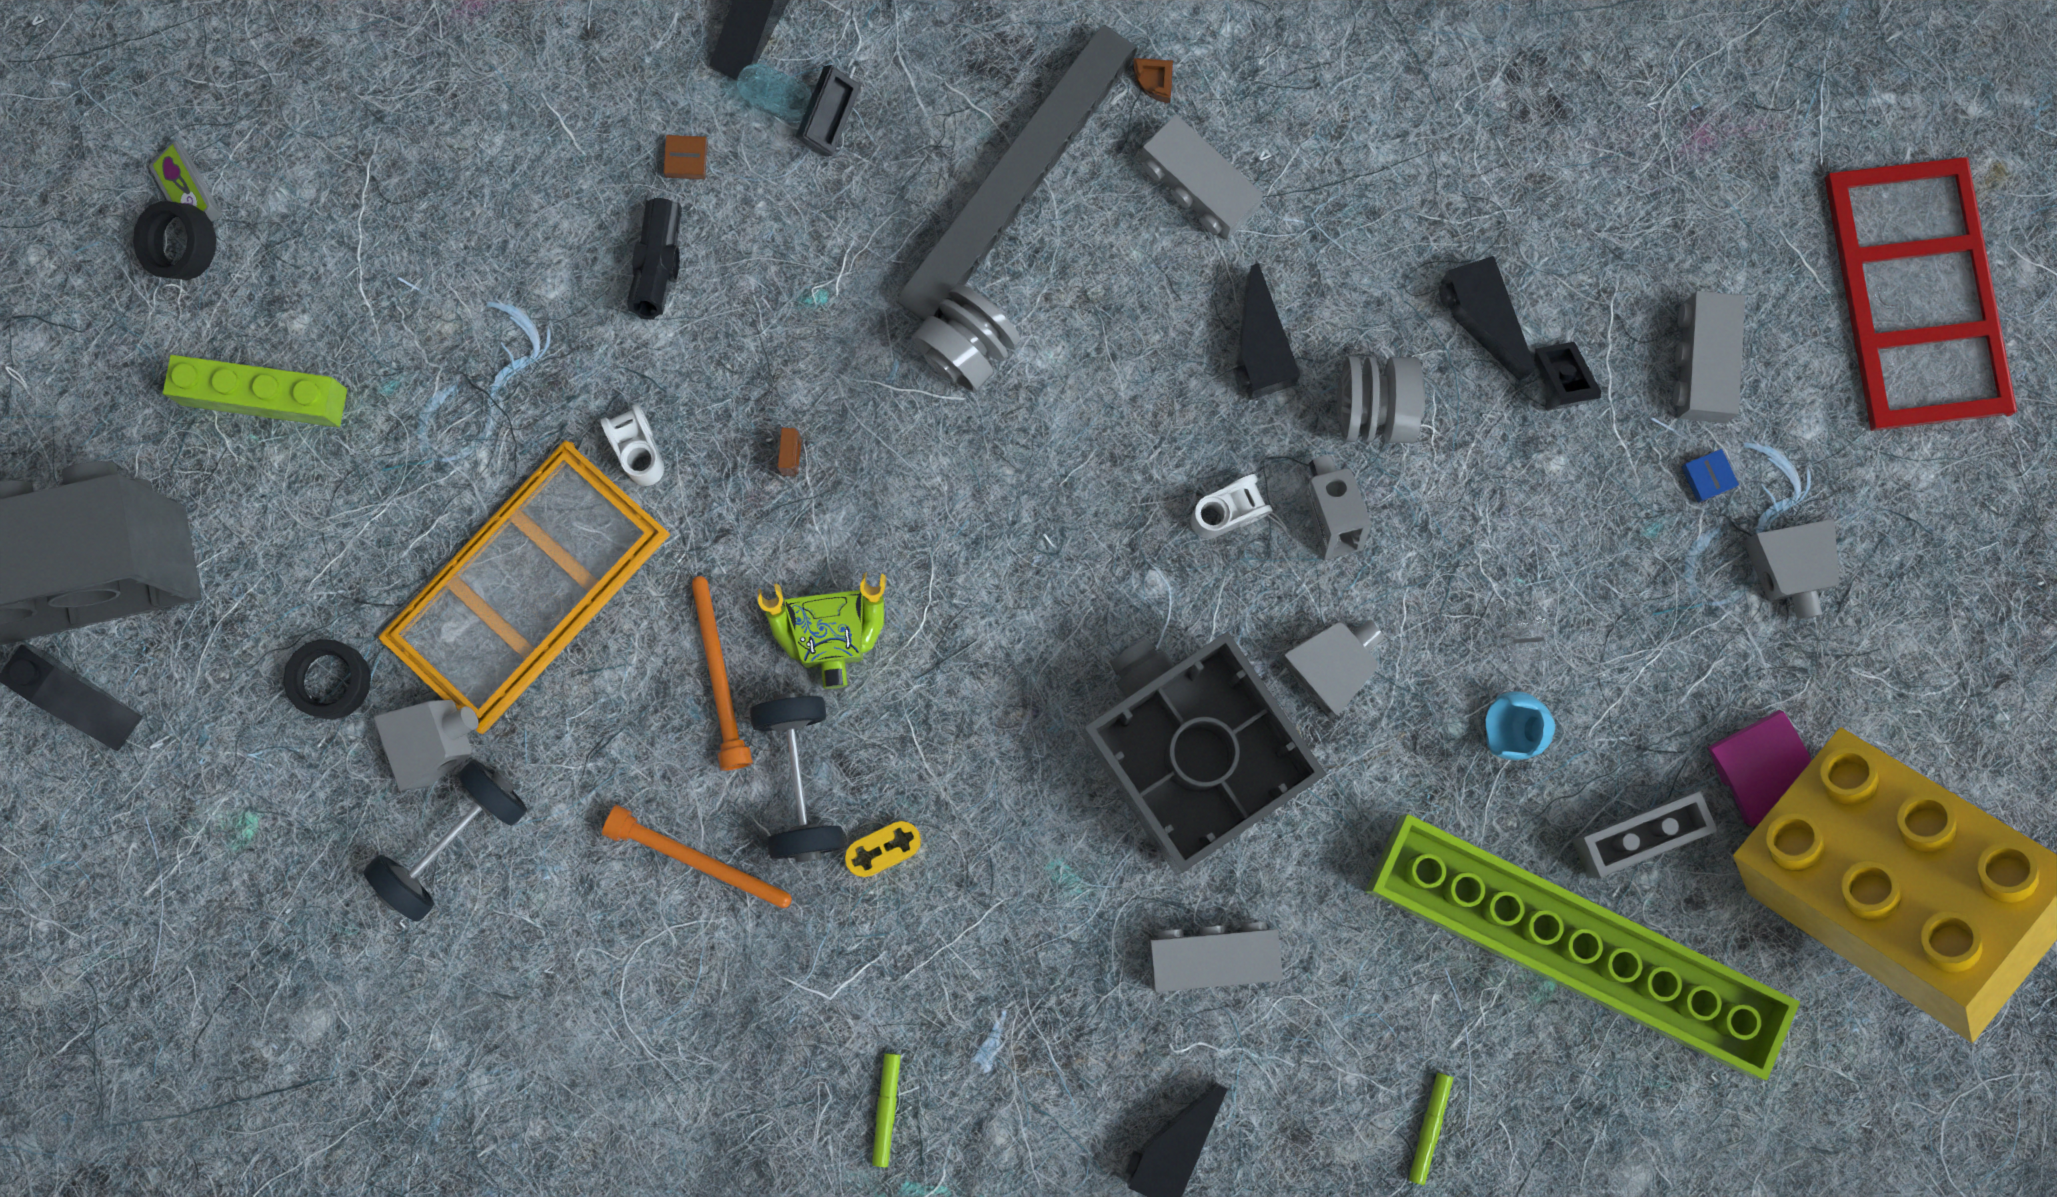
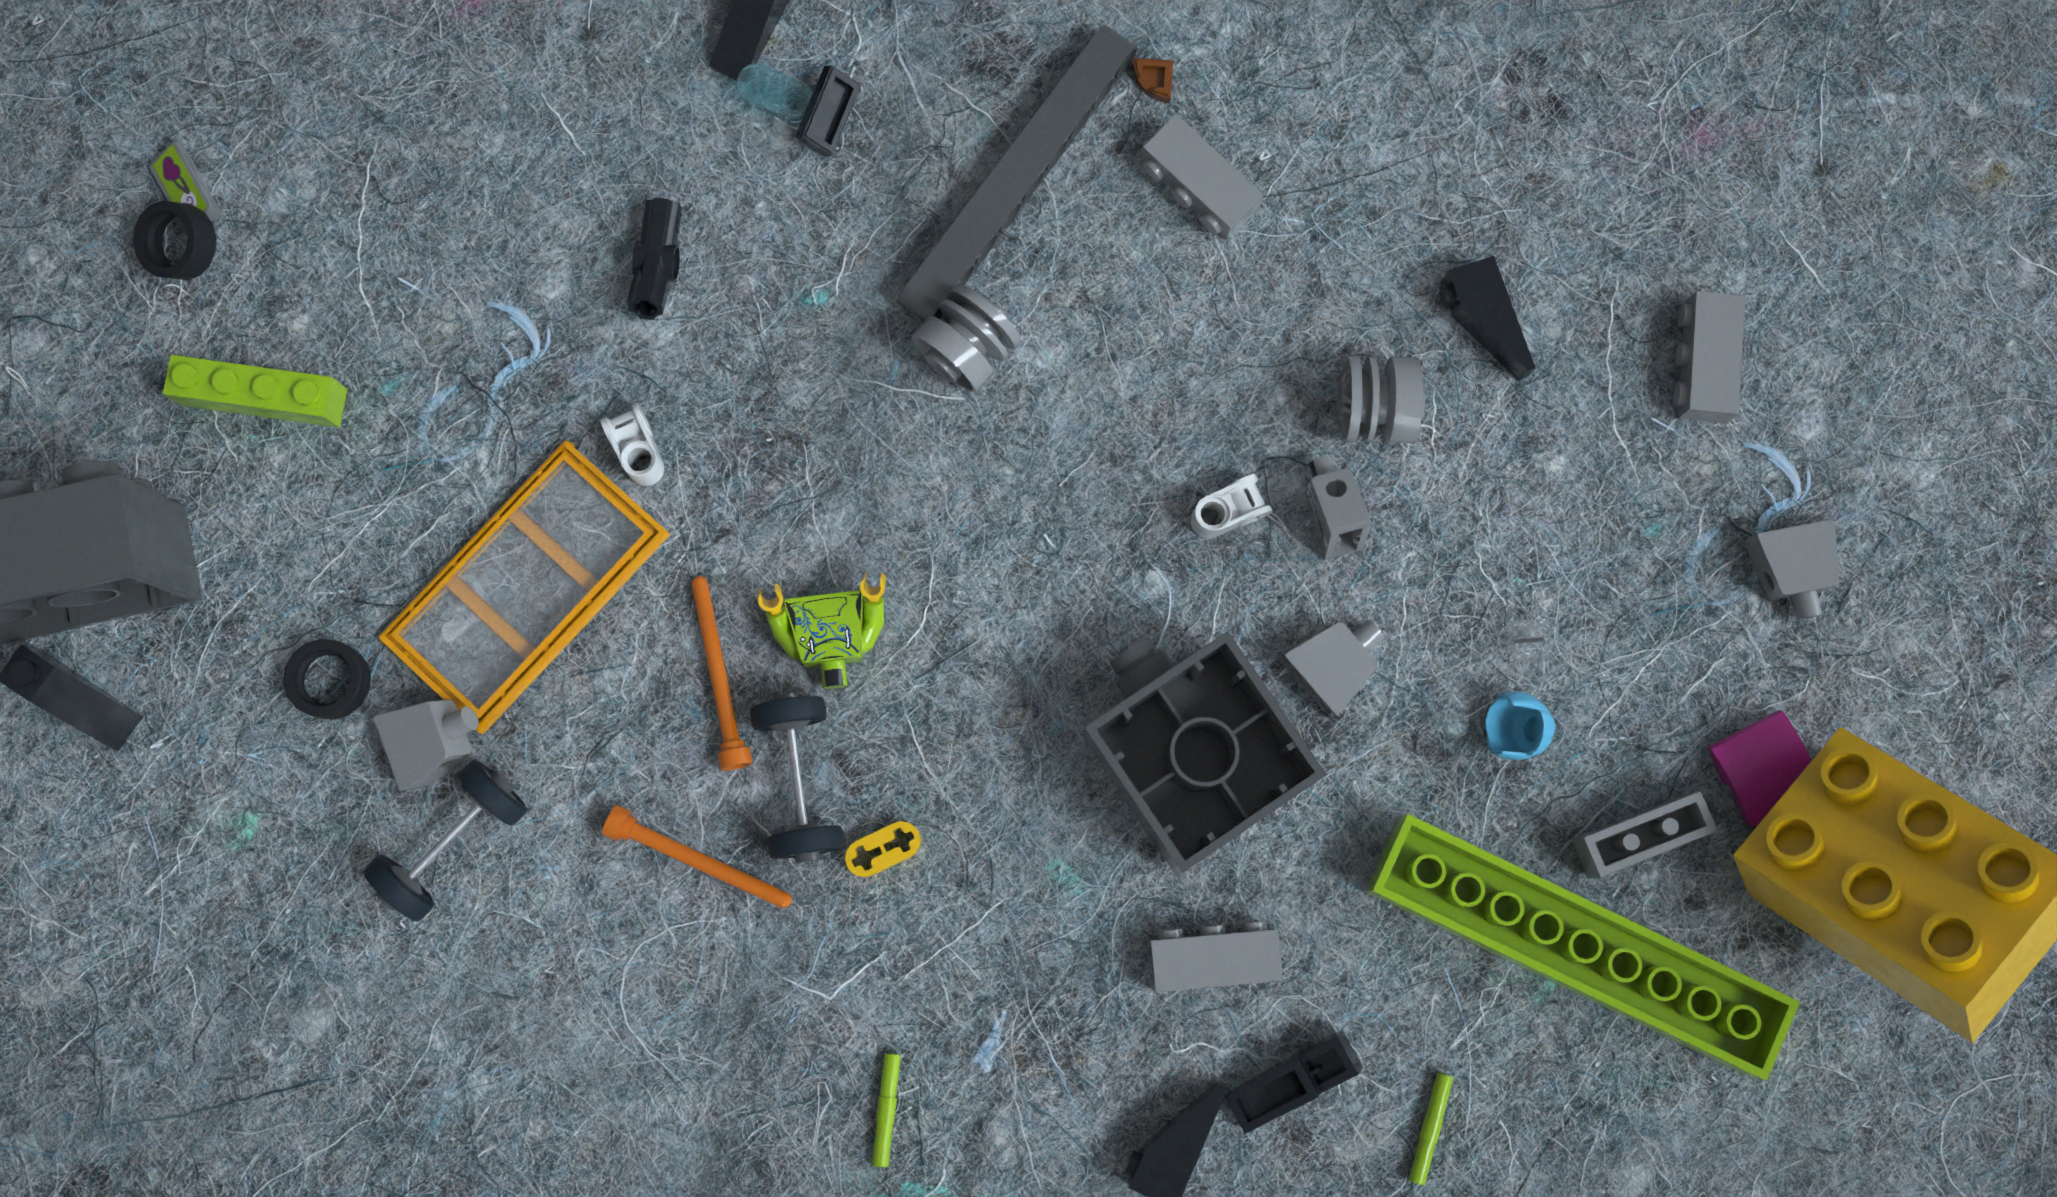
(685, 157): dark orange tile -> none
(789, 452): dark orange tile -> none
(1263, 350): black slope -> none
(1294, 1081): none -> black slope
(1566, 376): black slope -> none
(1710, 475): blue tile -> none
(1920, 294): door -> none

